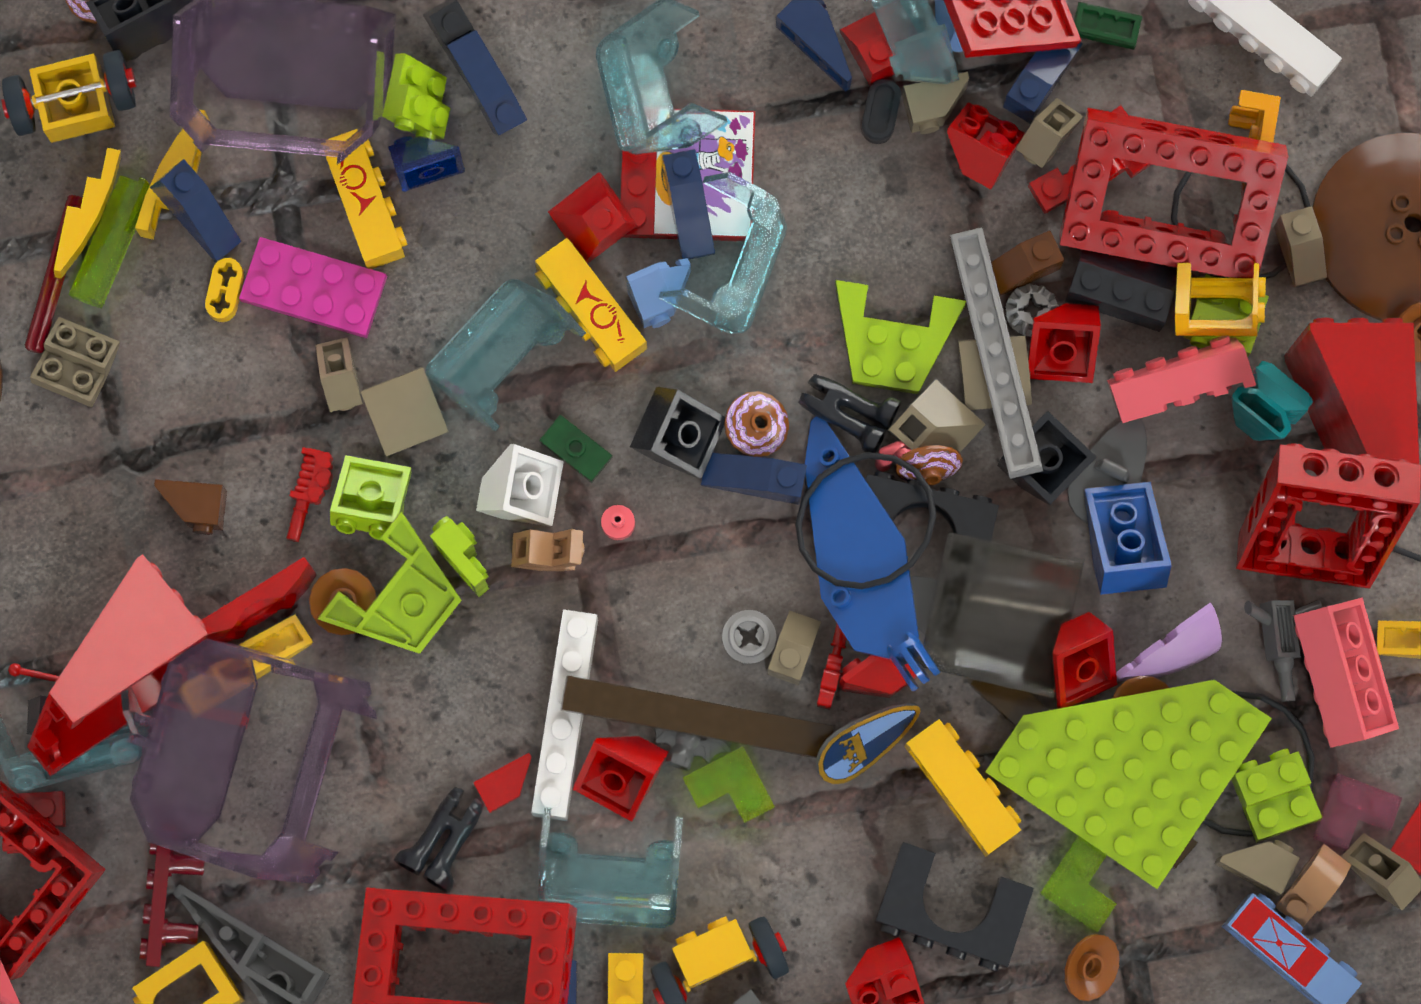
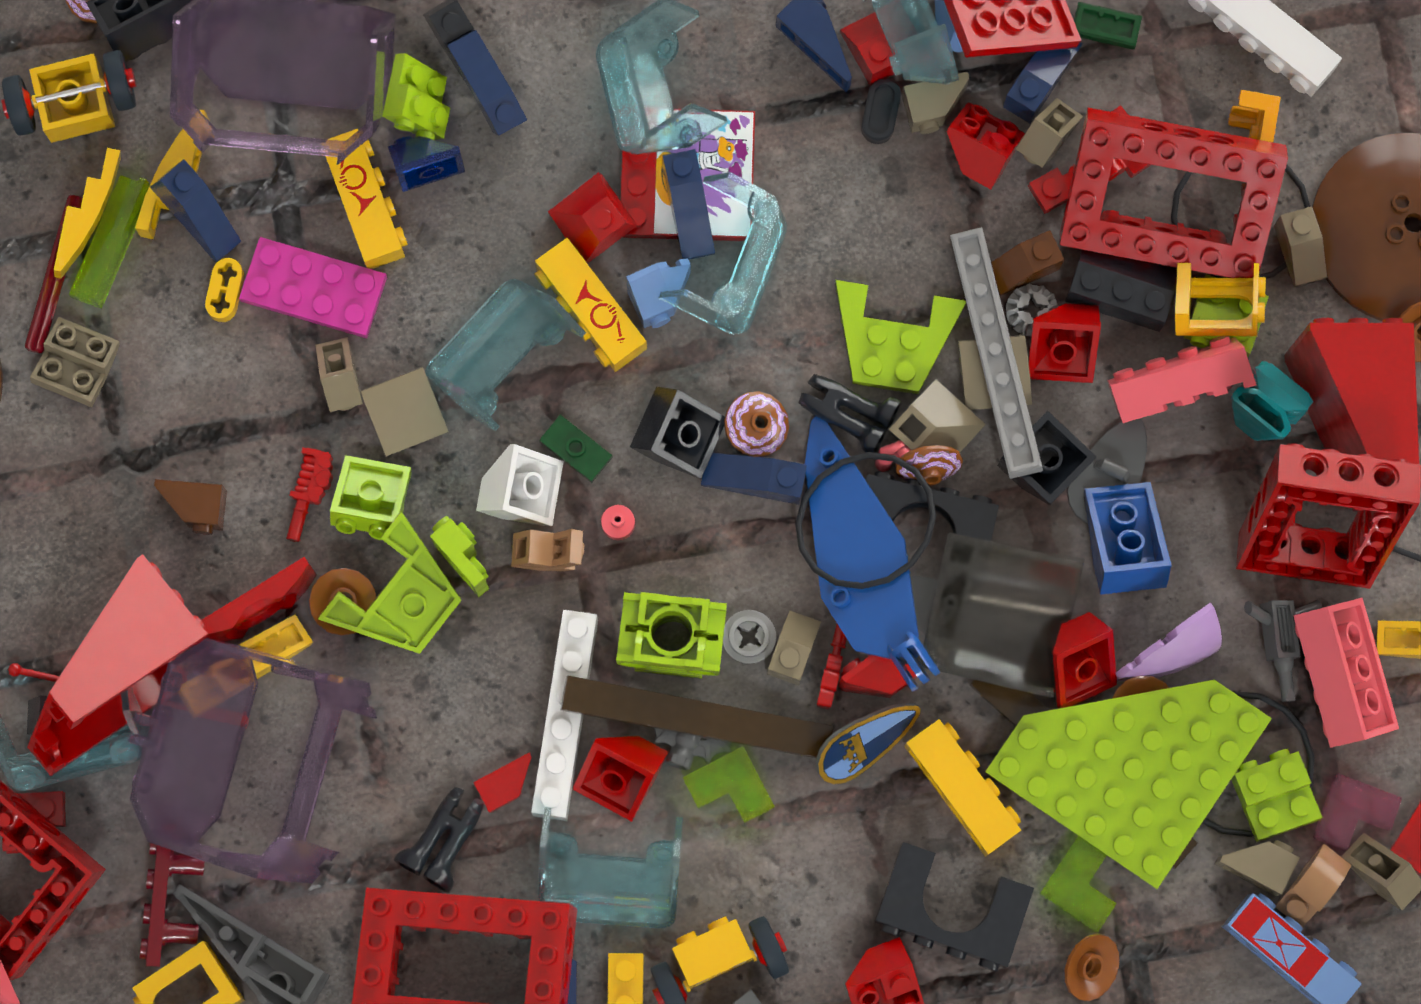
(648, 611): none -> lime piece

